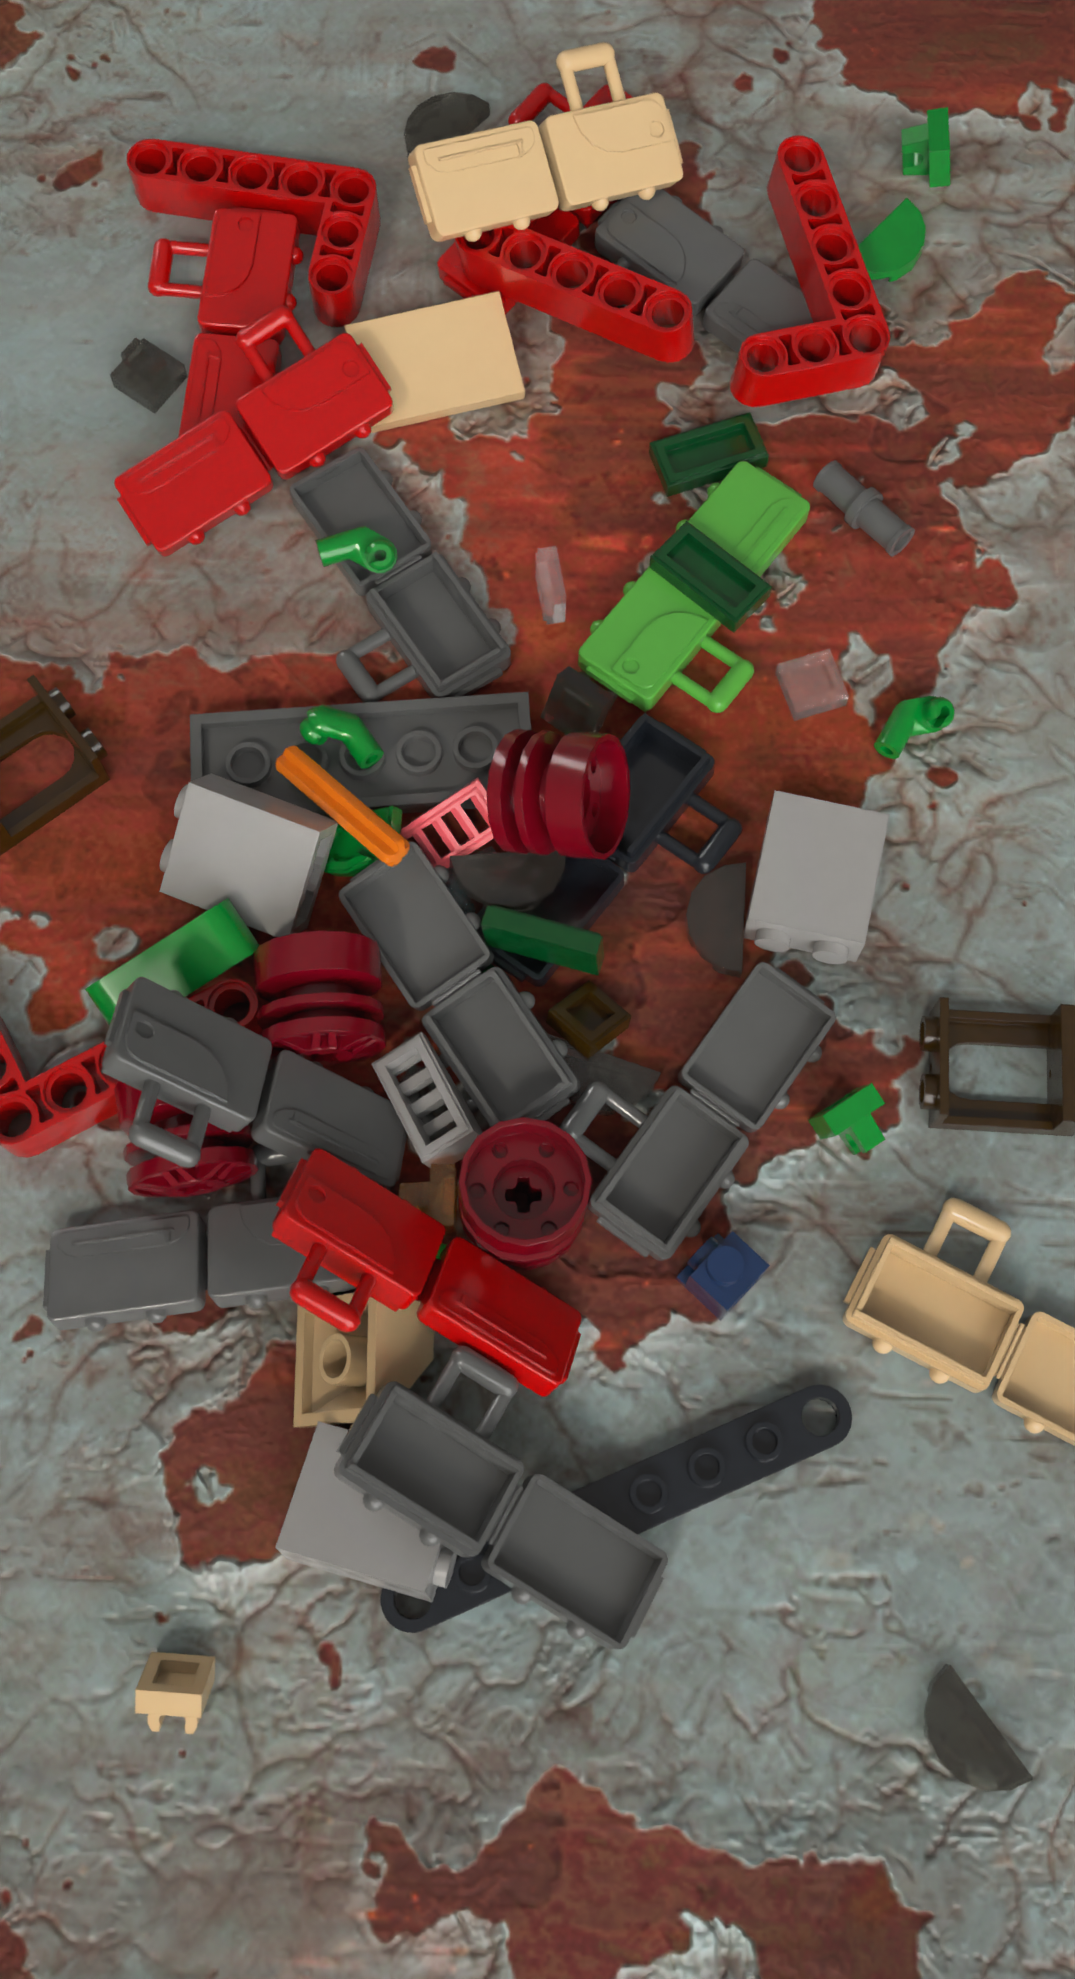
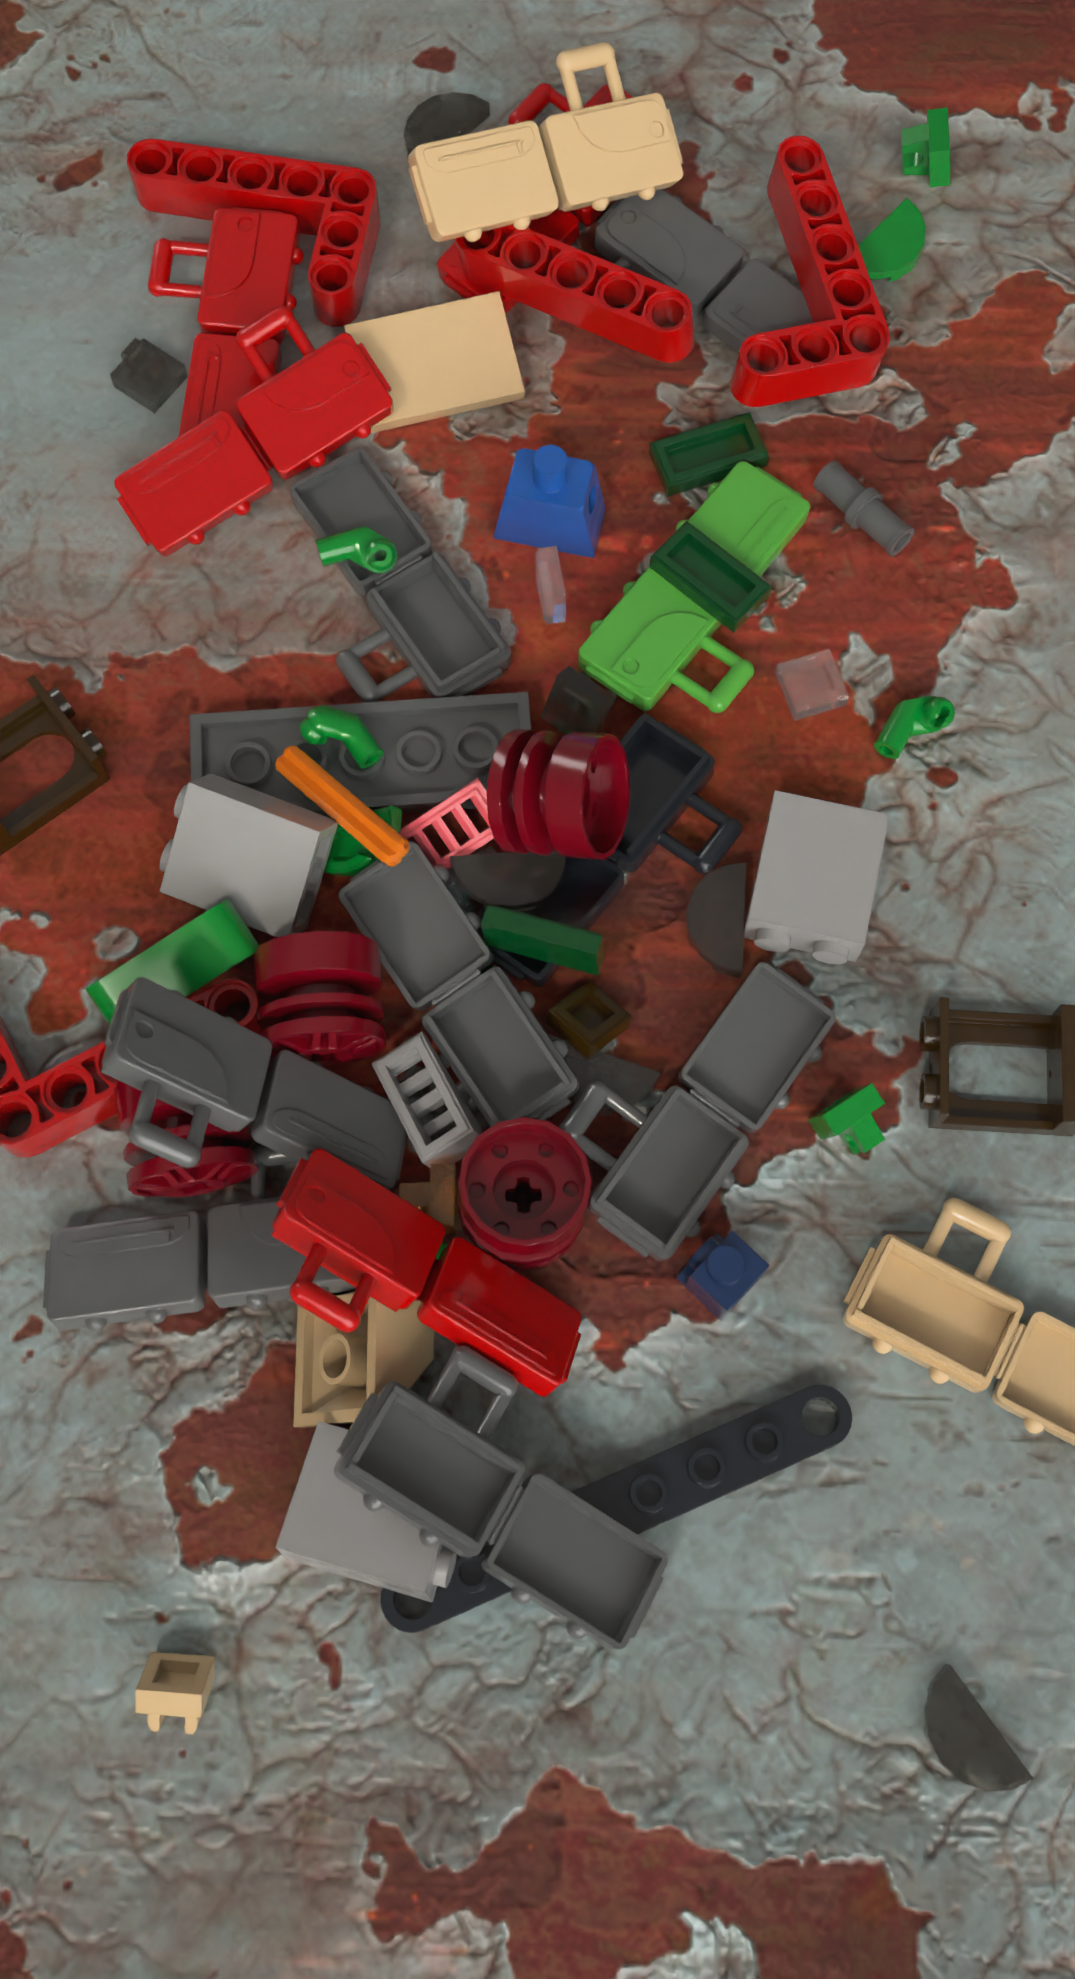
(552, 502): none -> blue torso

